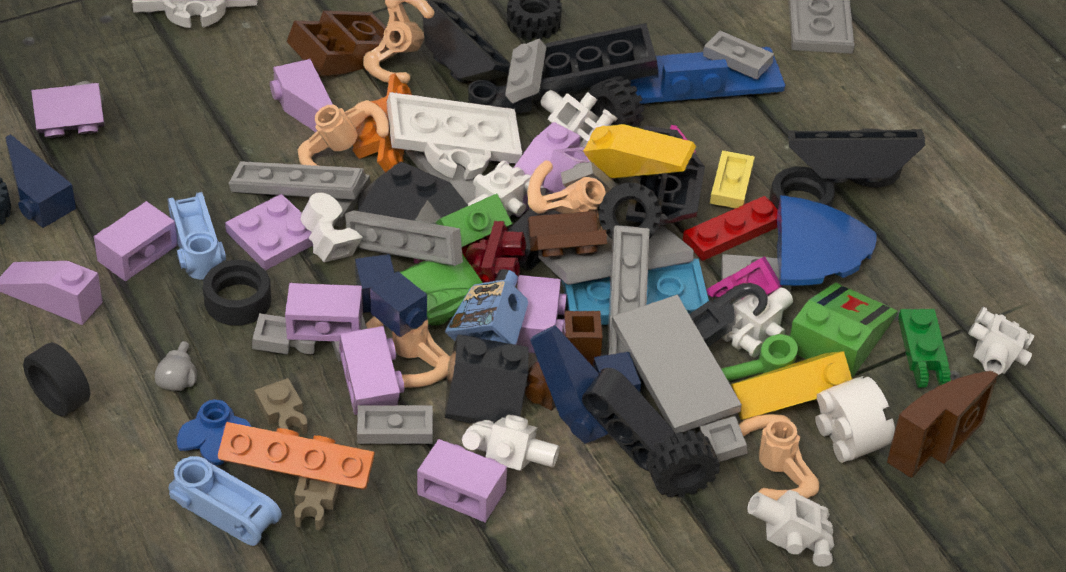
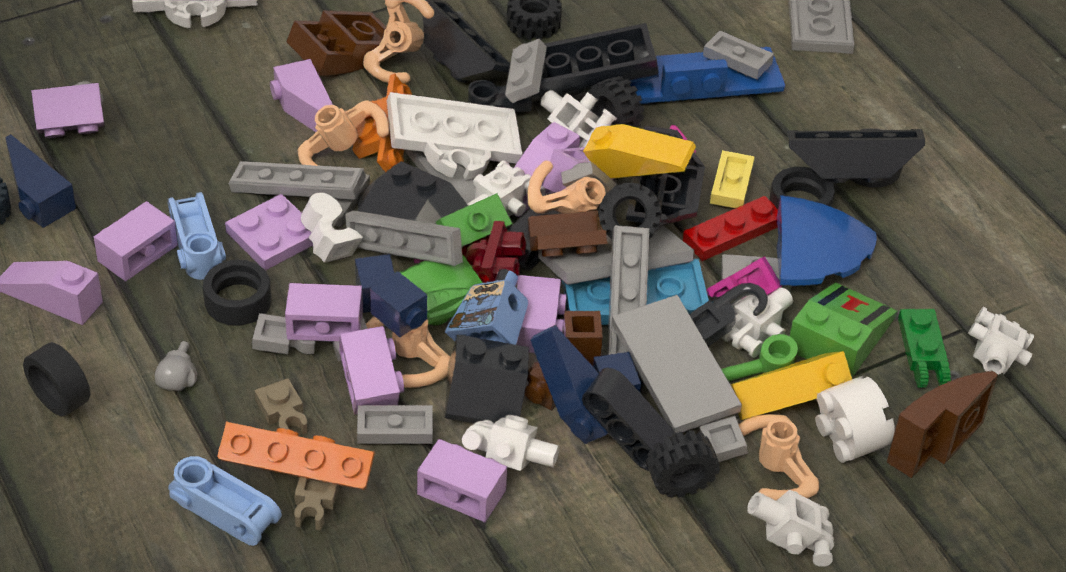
(207, 430): blue plate -> none

